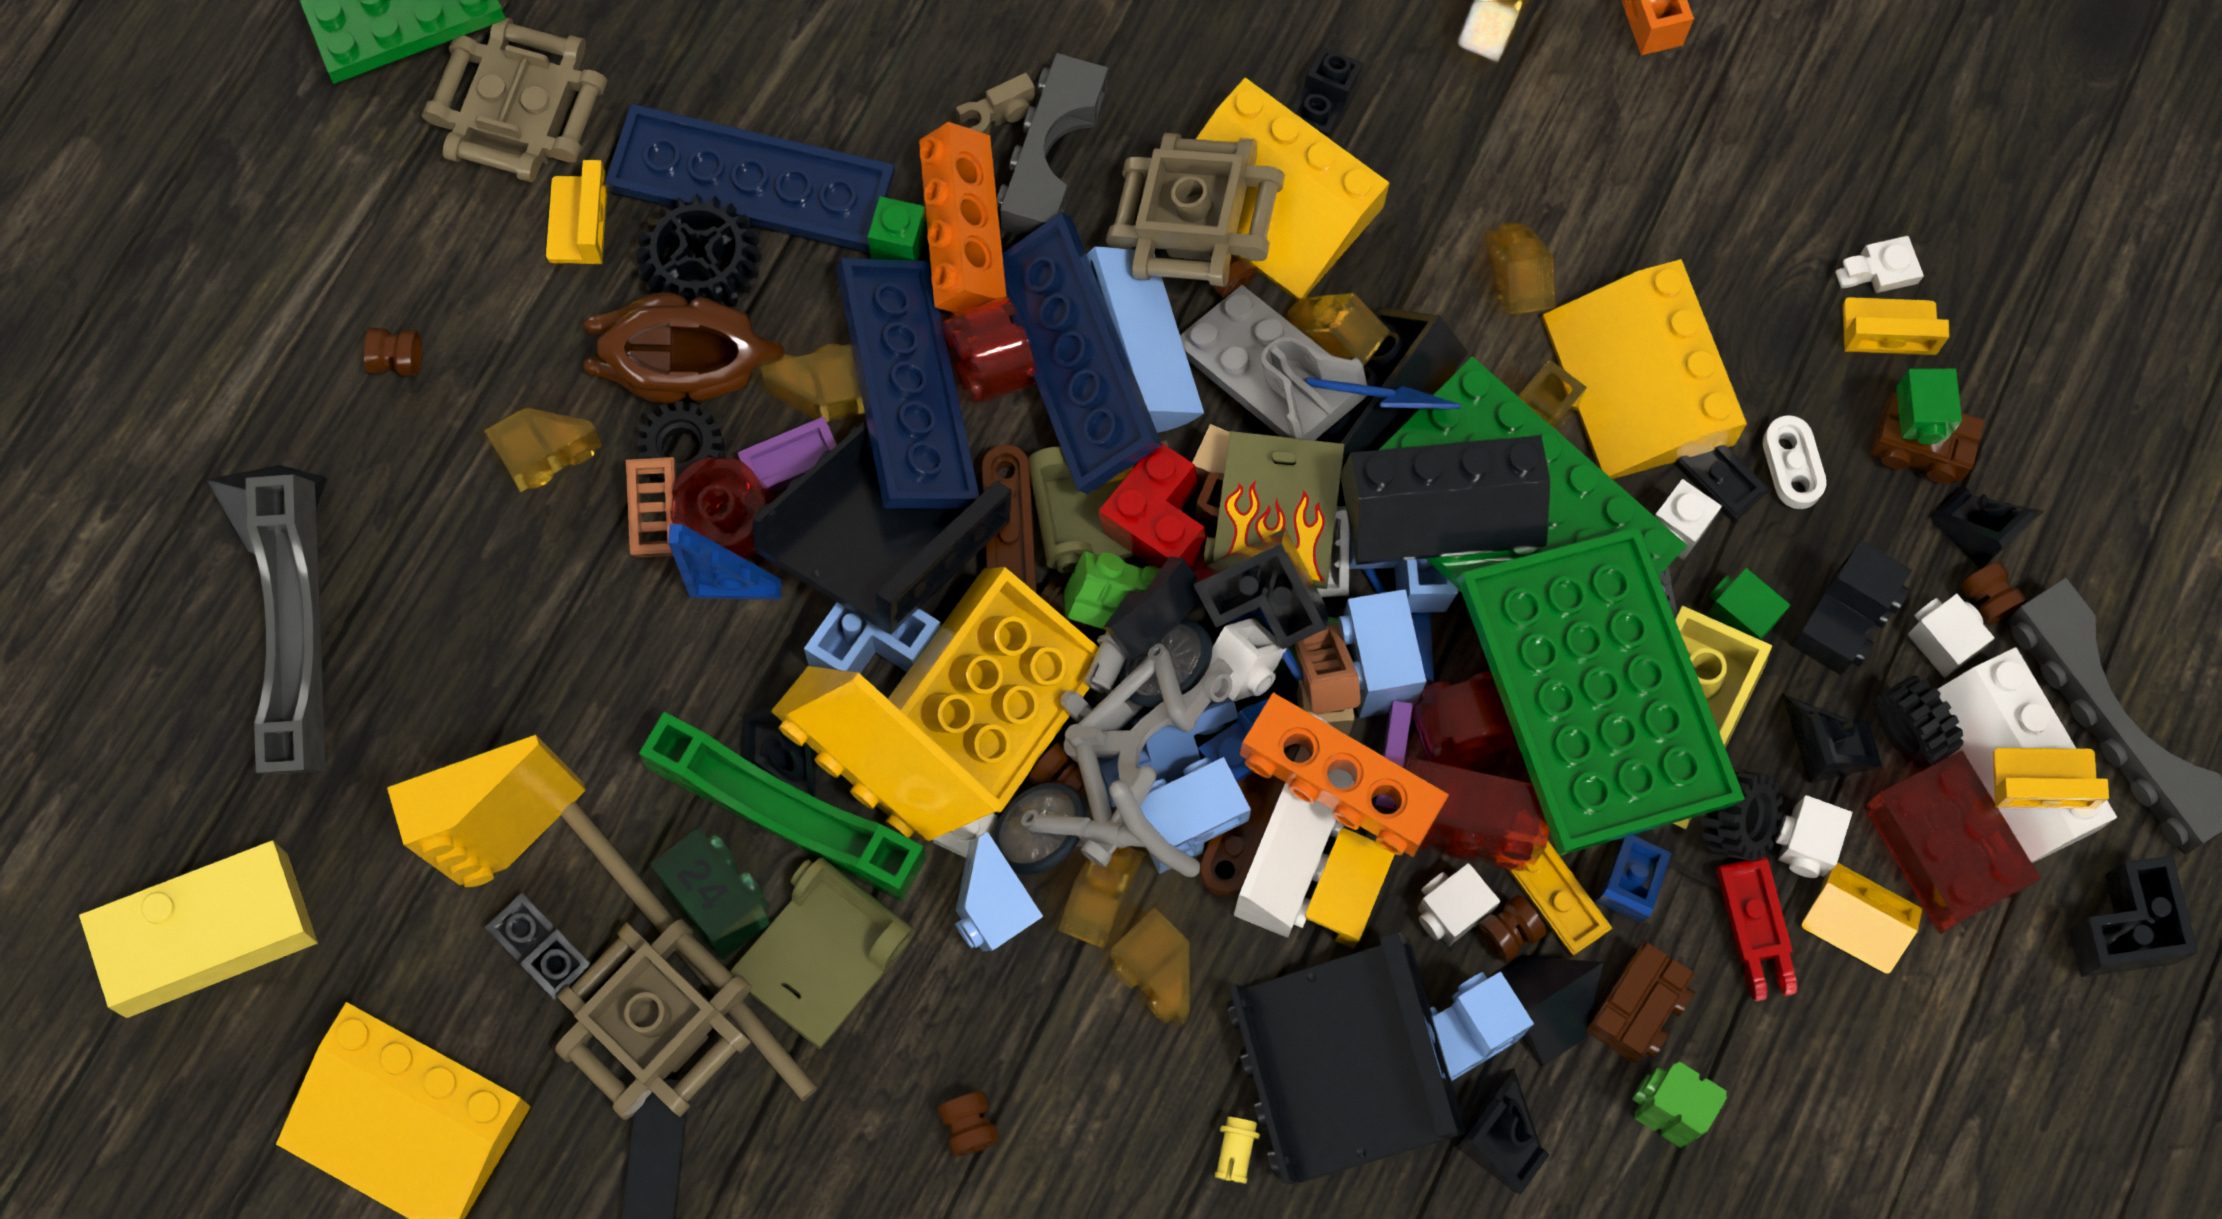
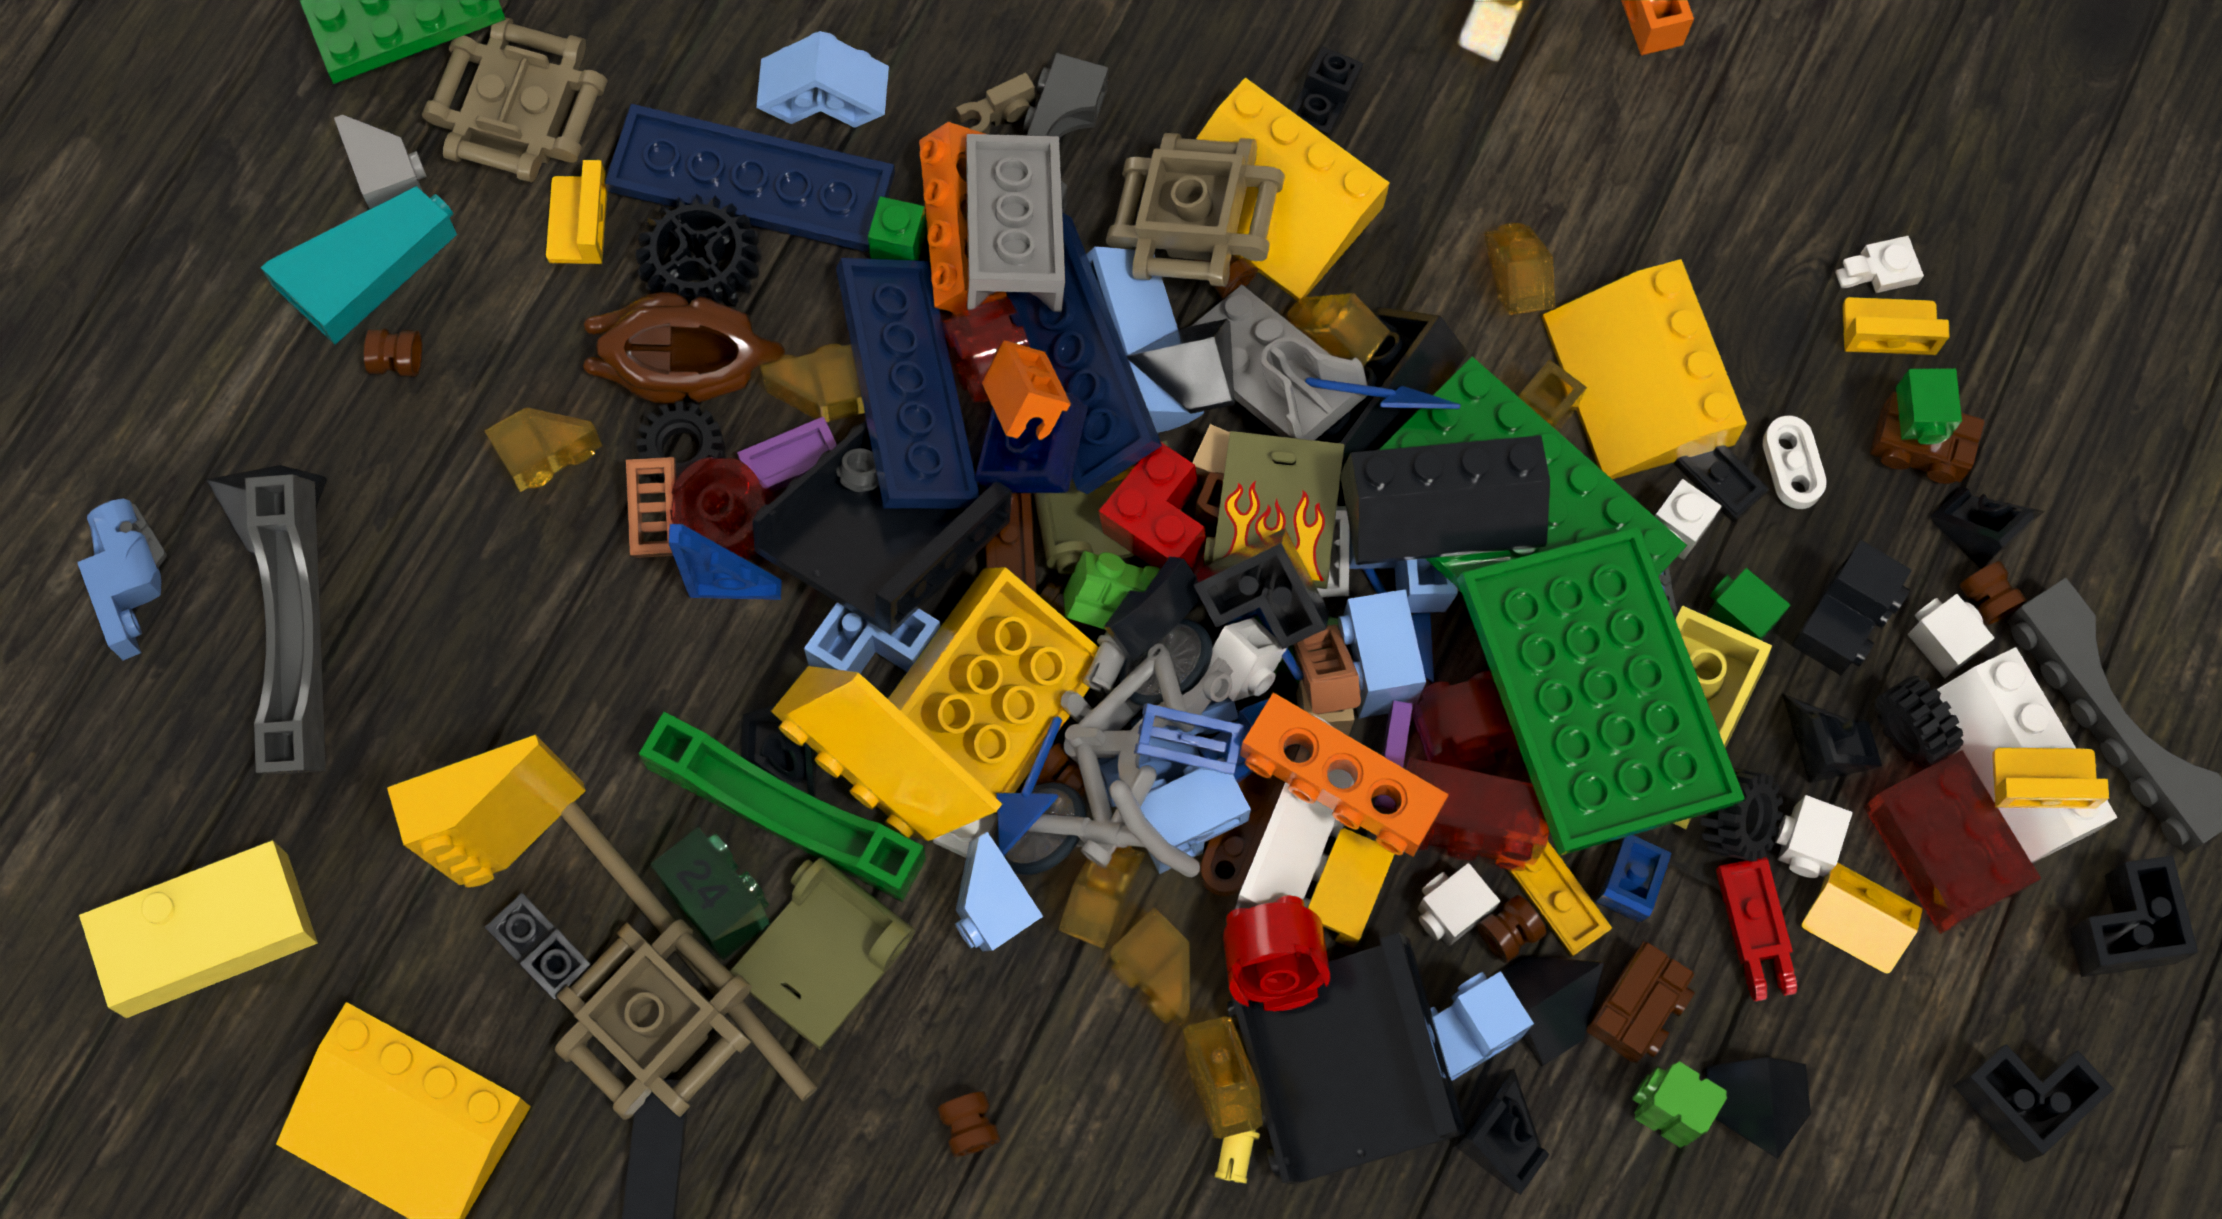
(121, 571): none -> medium blue plate
(361, 262): none -> teal slope
(379, 161): none -> light grey slope
(822, 77): none -> light blue brick
(858, 470): none -> dark grey plate
(1014, 217): none -> light grey plate
(1023, 809): none -> blue piece
(1024, 387): none -> orange hinge
(1032, 463): none -> clear blue brick
(1147, 730): none -> tile
(1192, 365): none -> slope
(1222, 1077): none -> clear yellow brick
(1276, 954): none -> red brick
(1764, 1100): none -> black slope
(2032, 1110): none -> black brick

